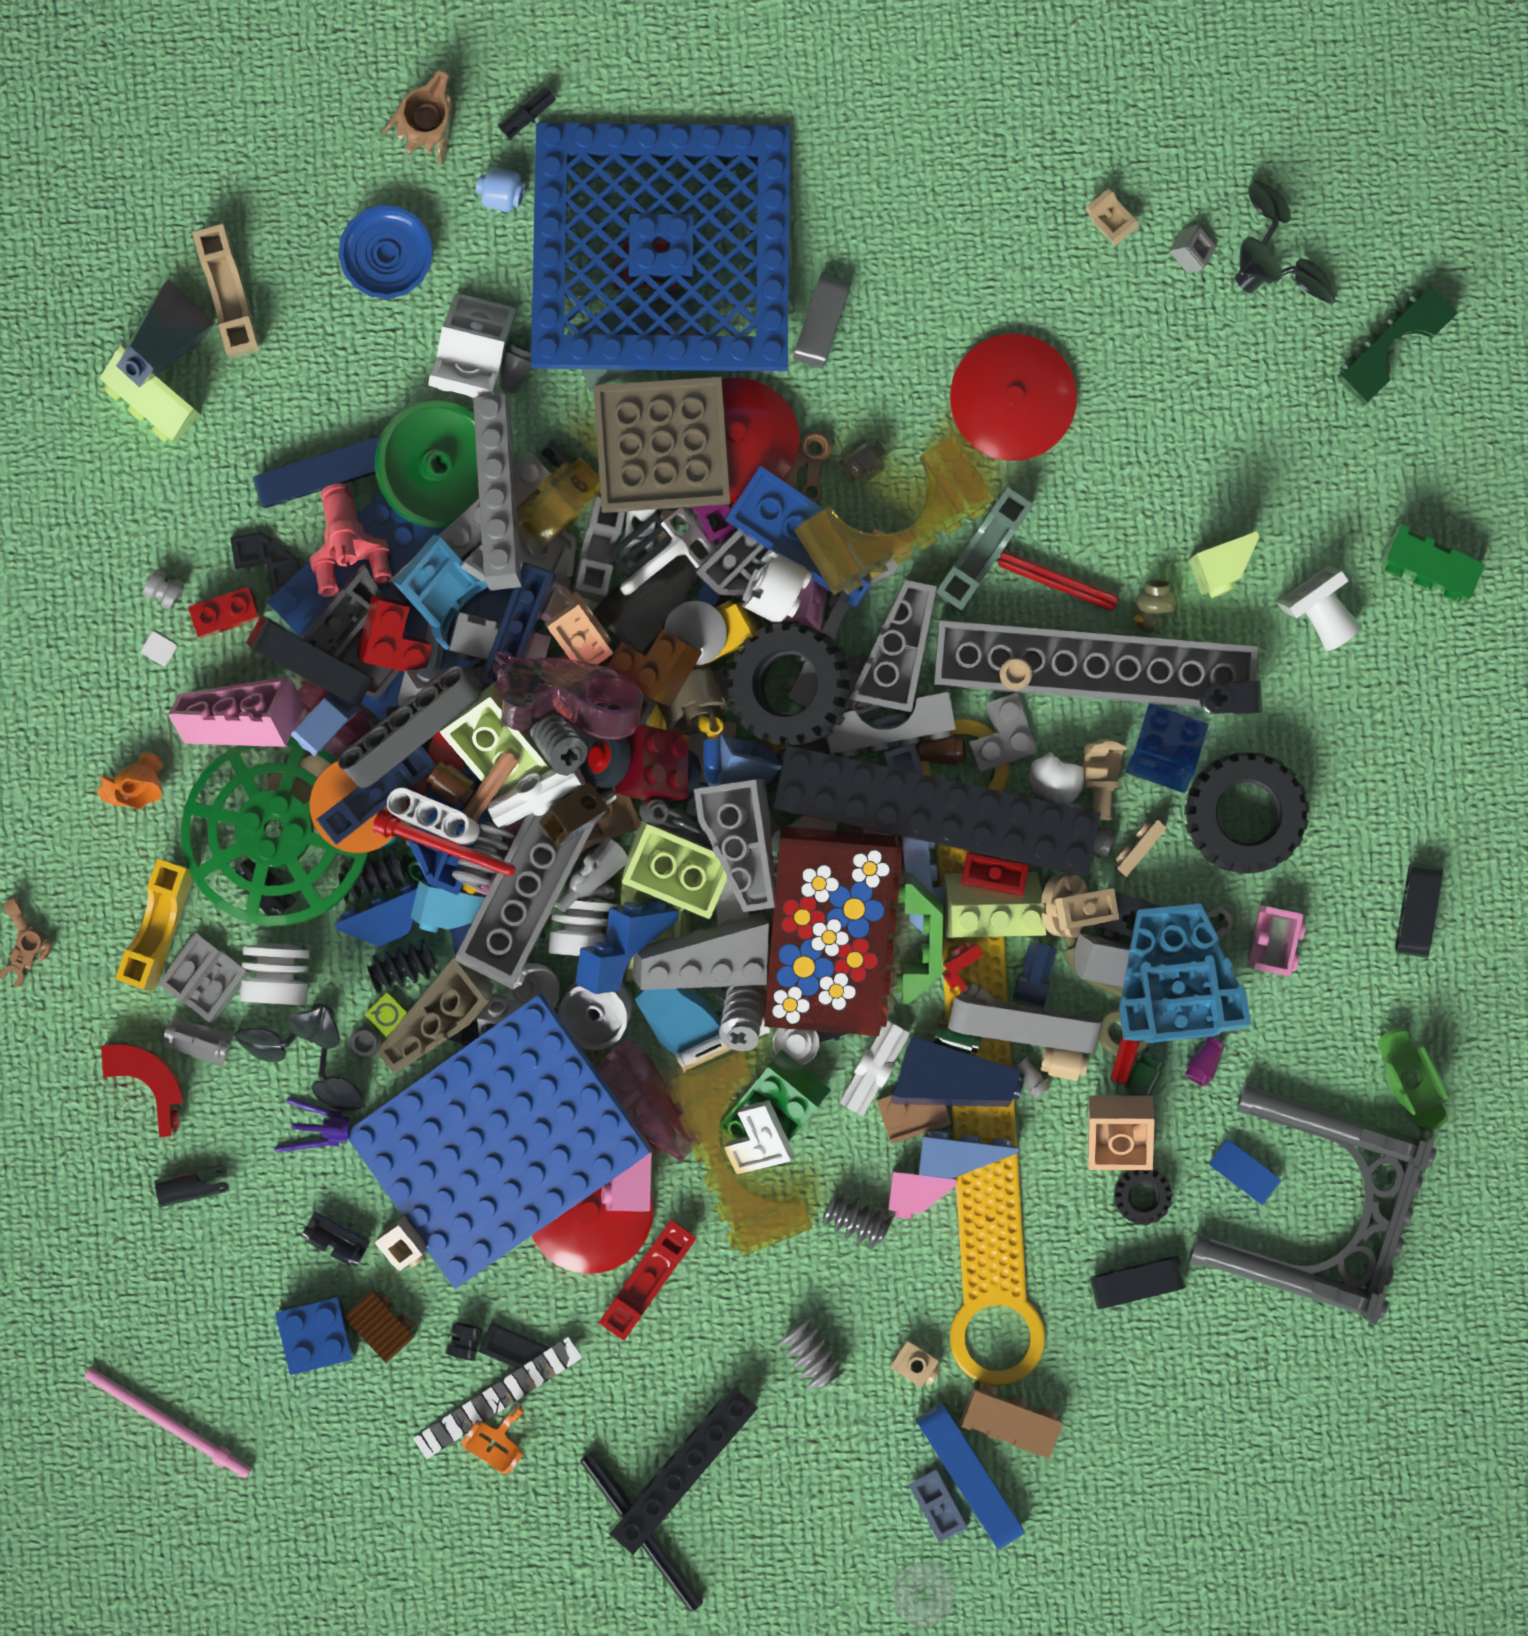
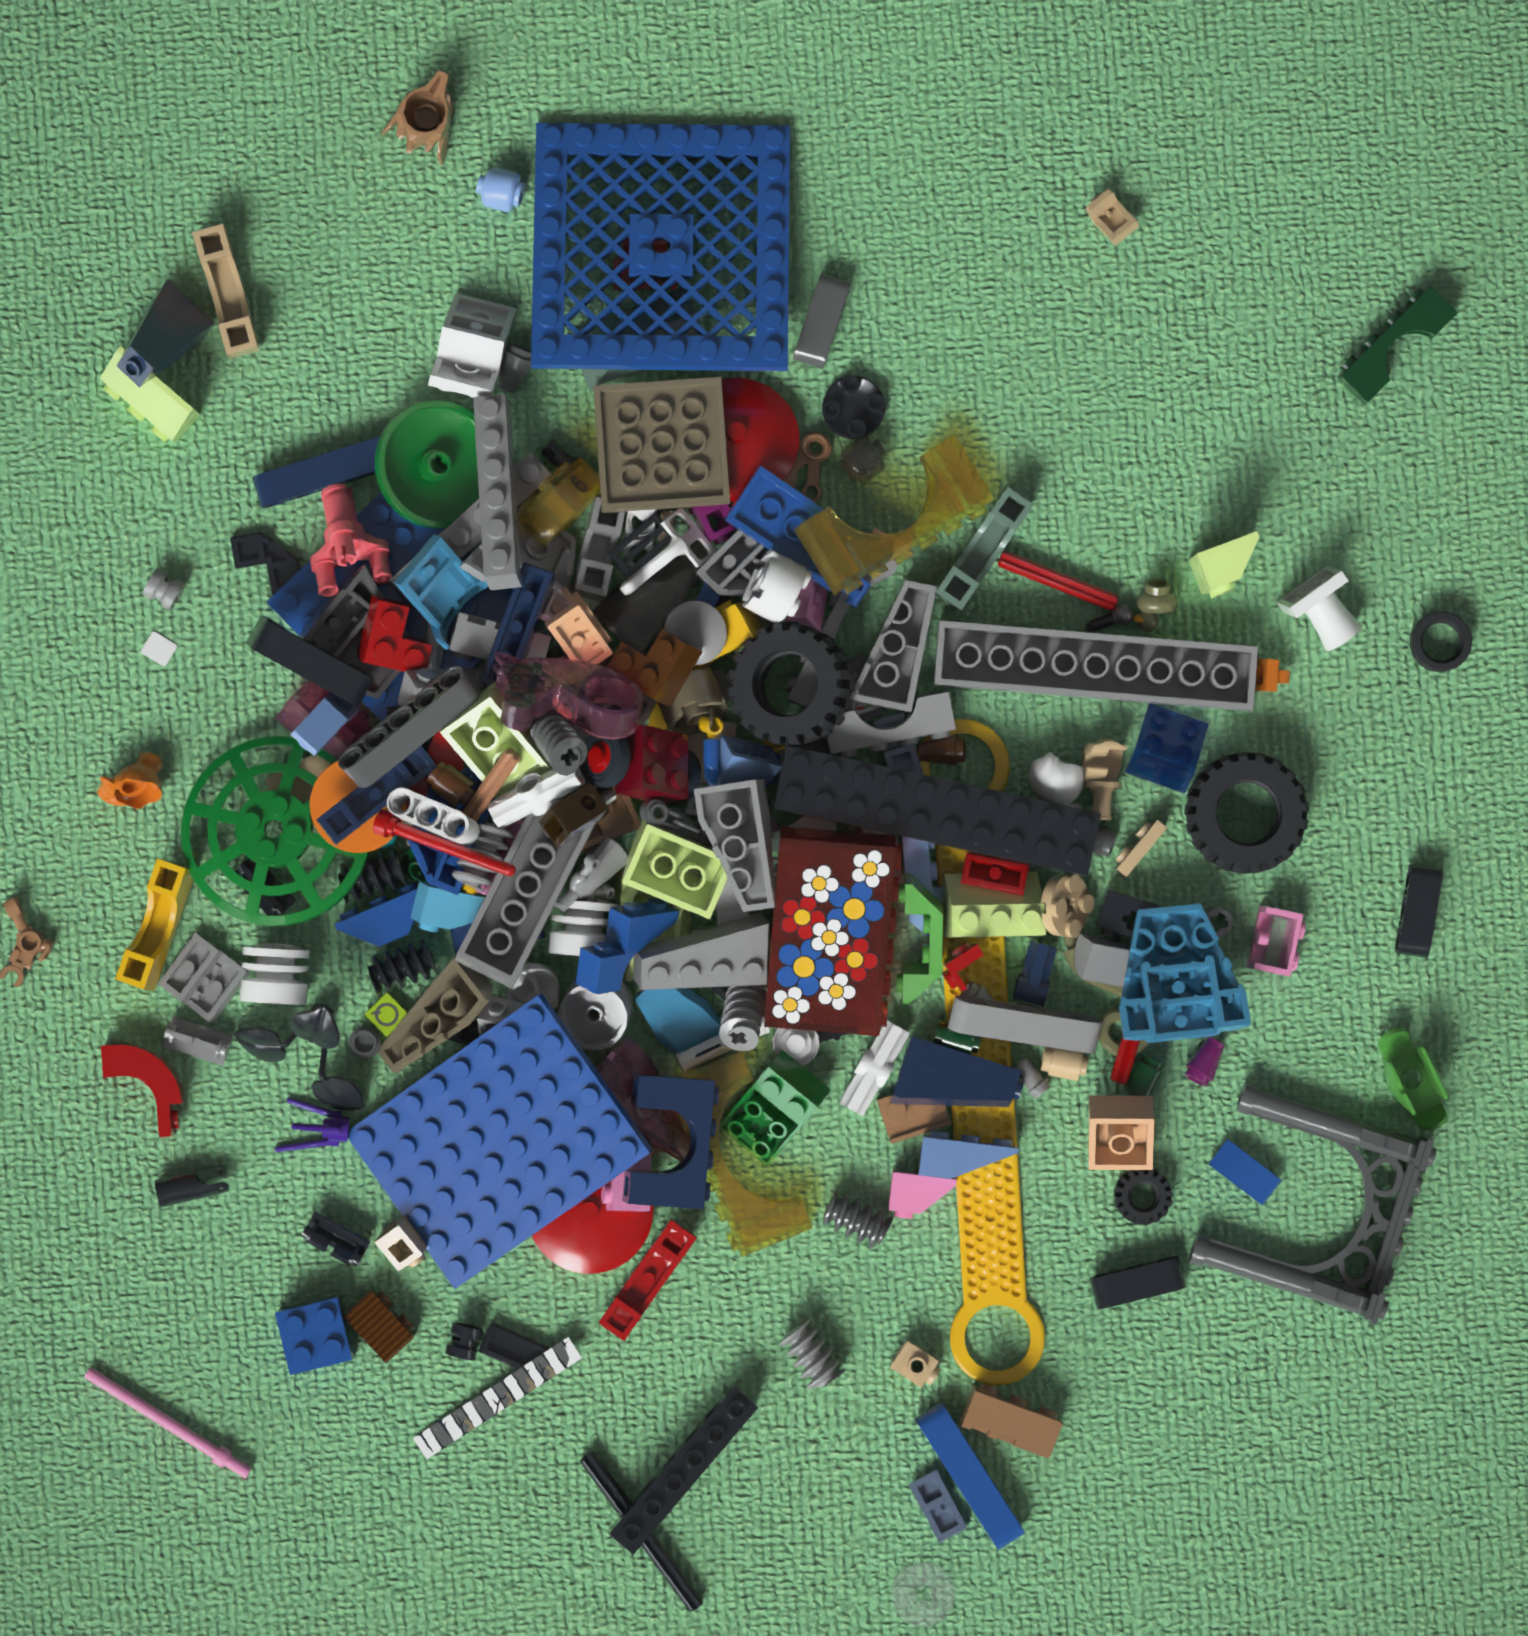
(224, 612): red brick -> none
(239, 714): bright pink wedge -> none
(385, 251): blue hat -> none
(495, 1457): orange helmet -> none
(527, 112): black axle -> none
(685, 1183): none -> dark blue arch
(765, 1141): white plate -> none
(853, 407): none -> black dish
(1011, 736): light grey plate -> none
(1013, 397): red dish -> none
(1015, 673): tan tile -> none
(1087, 909): tan plate -> none
(1120, 615): none -> piece
(1192, 248): light grey slope -> none
(1238, 698): black piece -> none
(1259, 265): black plant -> none
(1269, 676): none -> orange tile
(1431, 564): green wedge -> none
(1460, 627): none -> black tyre

